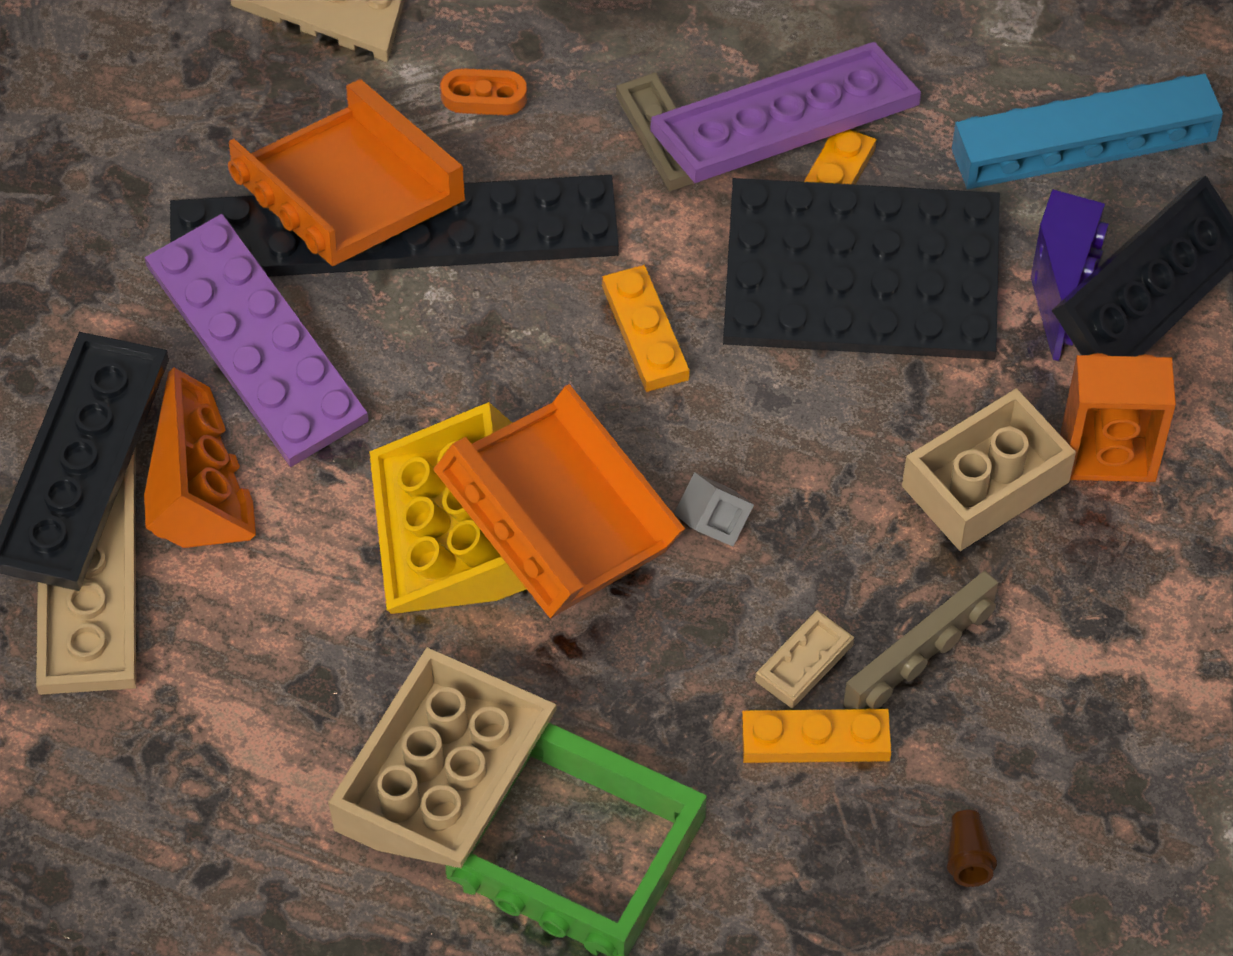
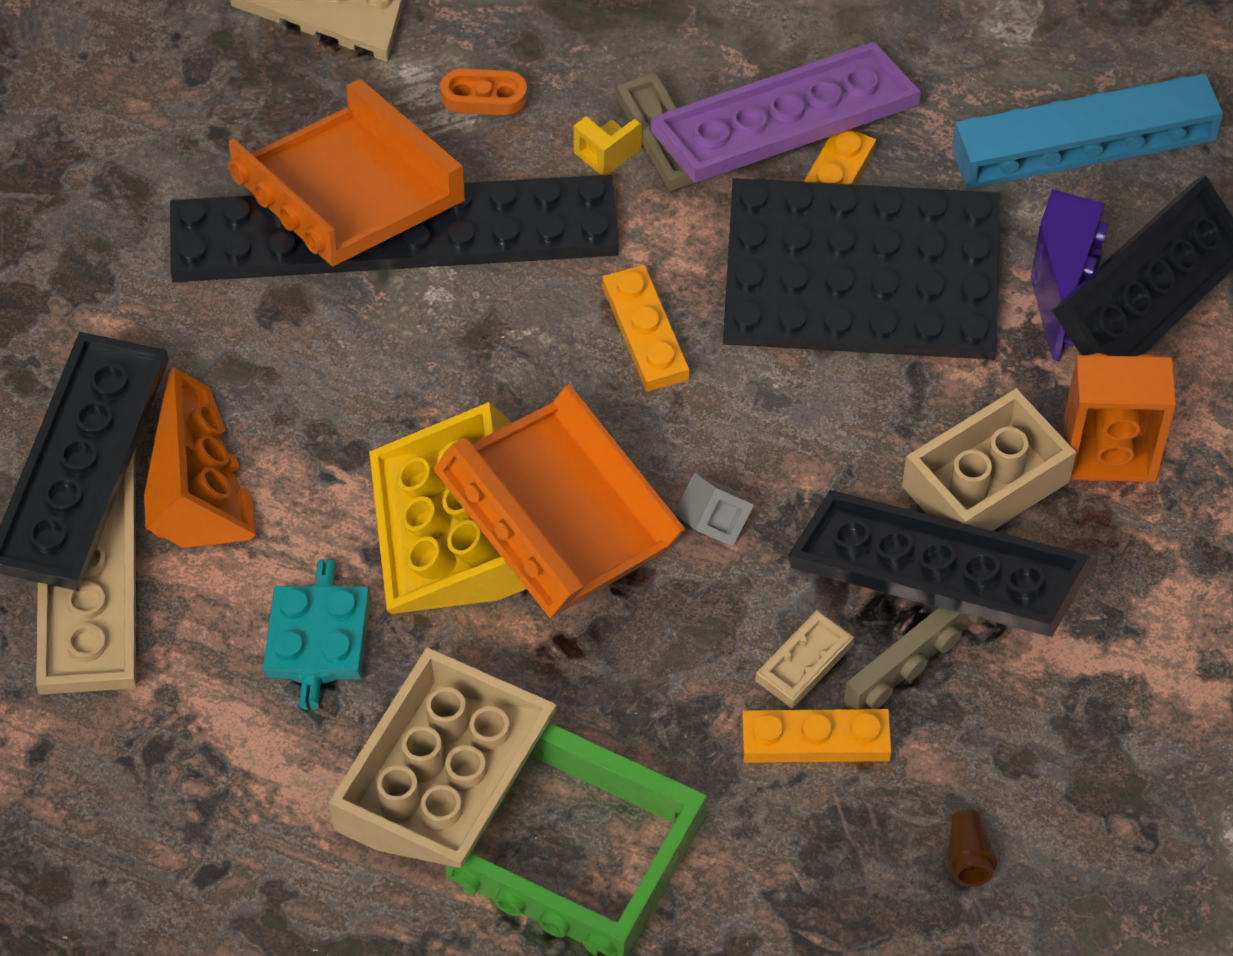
(256, 340): medium lavender plate -> none
(317, 633): none -> teal plate
(608, 145): none -> yellow panel
(941, 562): none -> black plate

